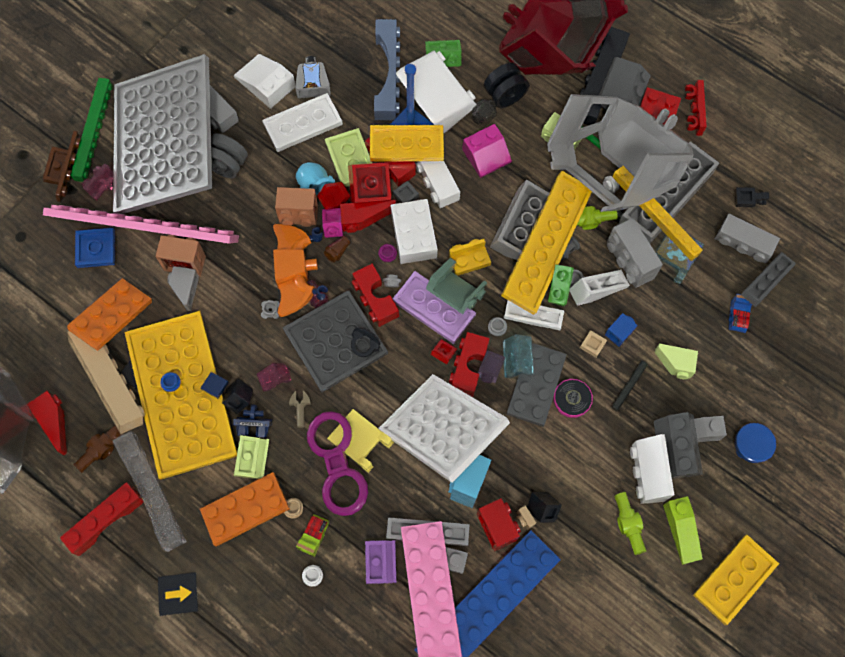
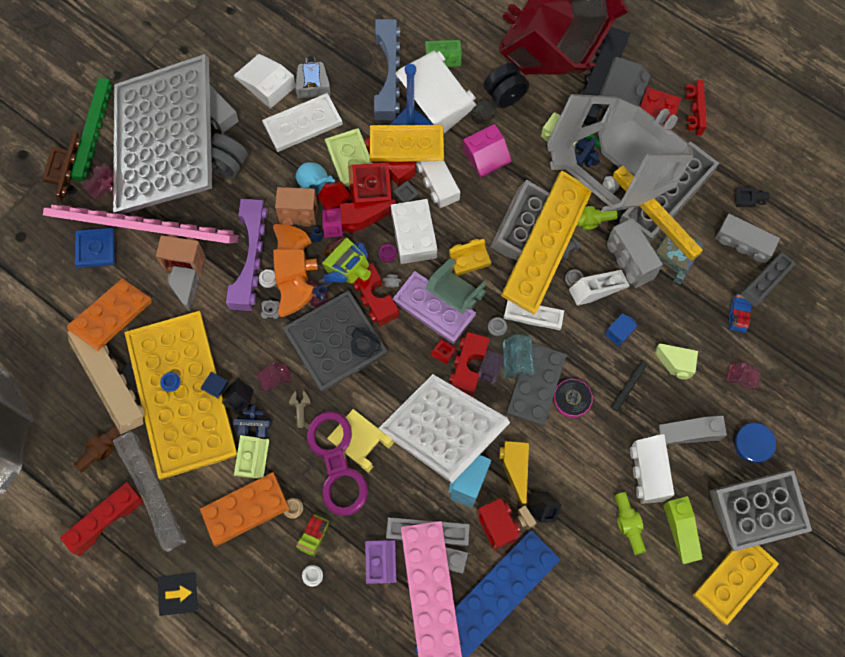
(50, 416): red slope -> none
(241, 293): none -> medium lavender arch
(267, 278): none -> white plate
(346, 264): none -> torso
(516, 467): none -> yellow slope
(560, 285): bright green bracket -> none
(586, 155): none -> dark blue hips
(593, 344): tan plate -> none
(680, 444): dark grey slope -> none
(745, 375): none -> clear pink bracket
(761, 510): none -> light grey slope

